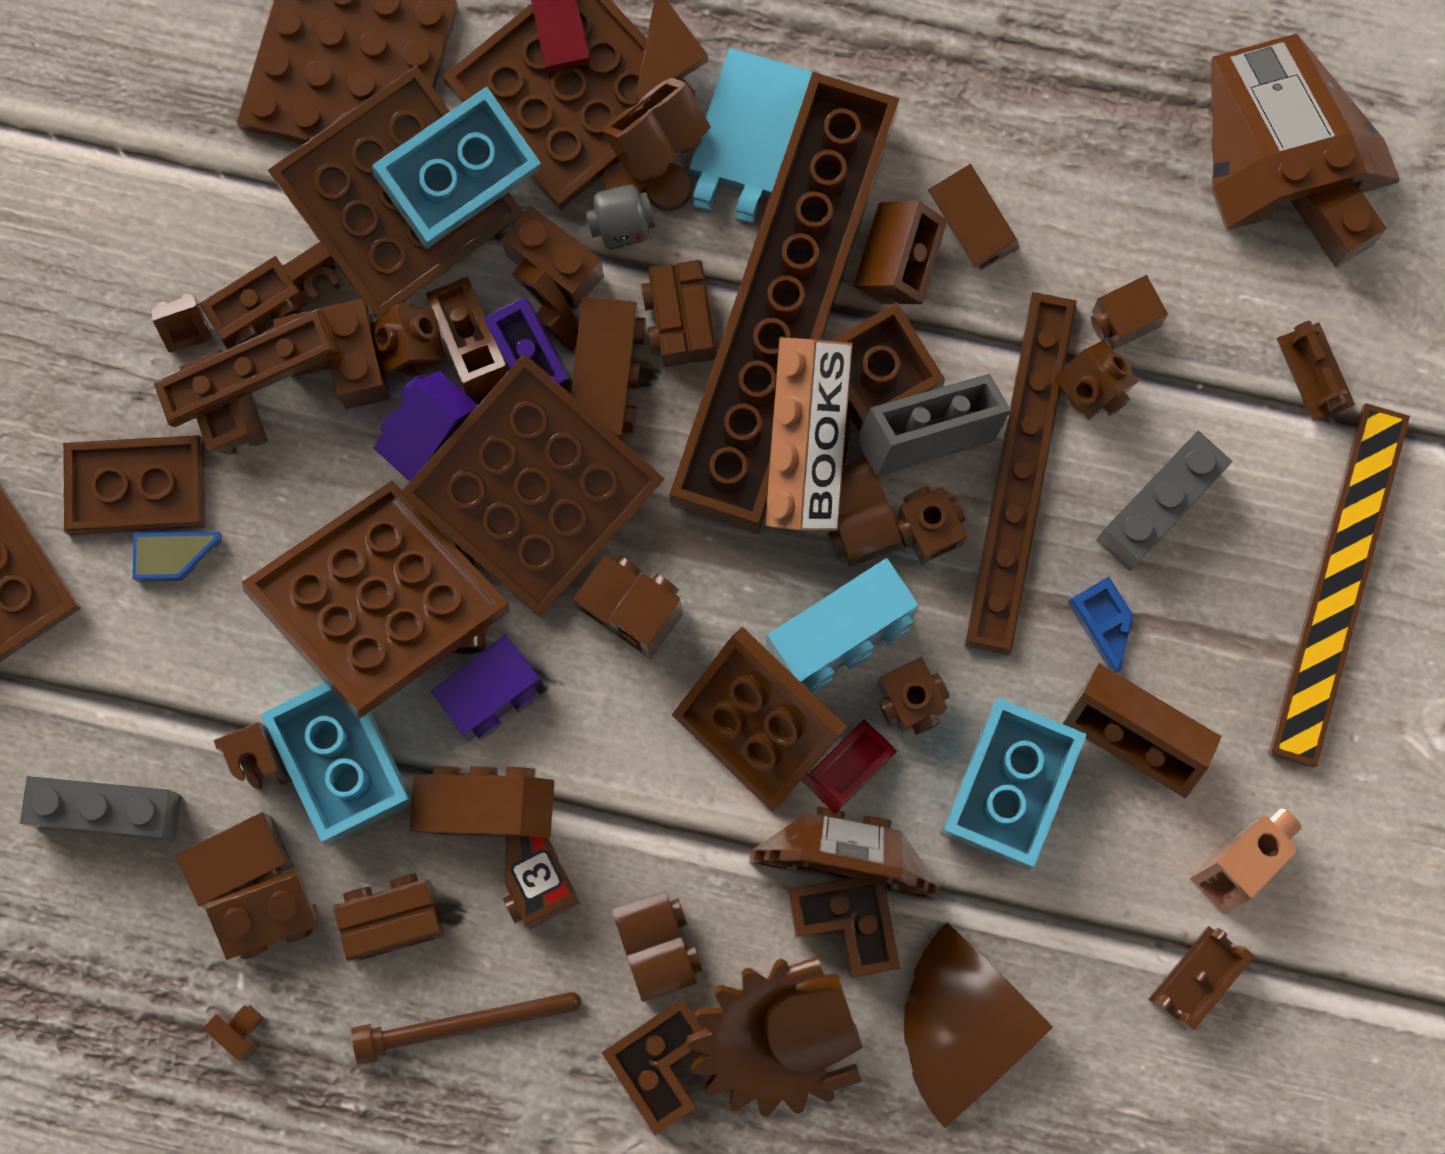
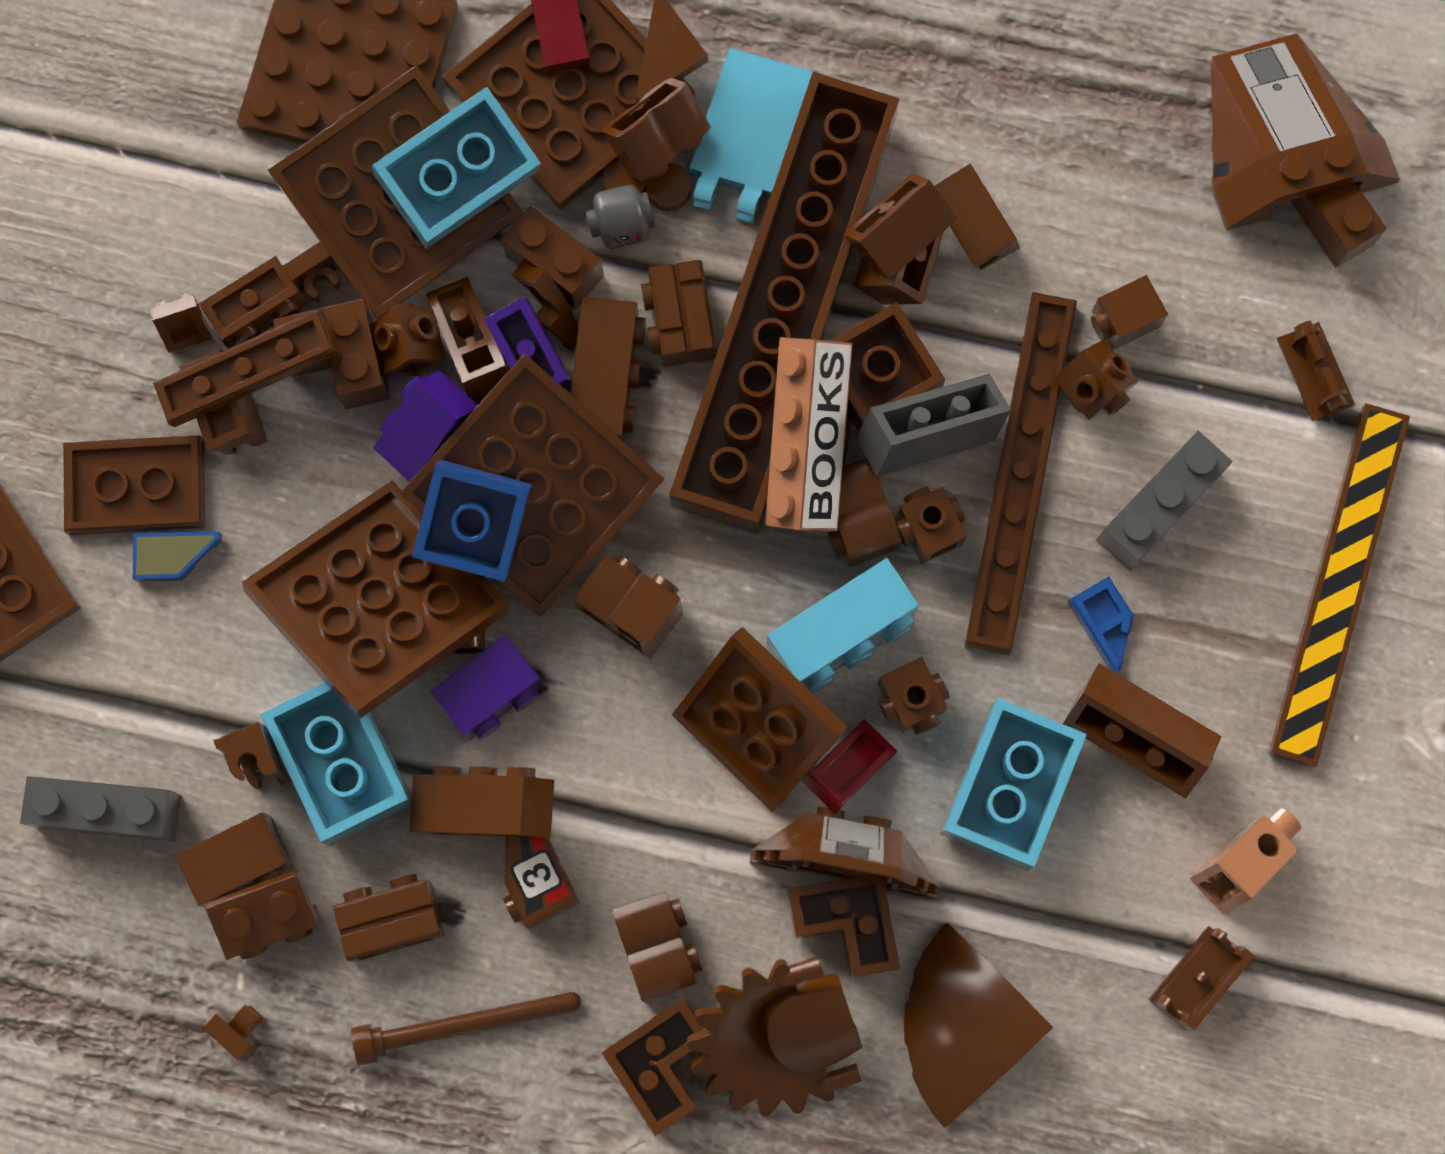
(471, 520): none -> blue brick
(901, 225): none -> reddish brown hinge

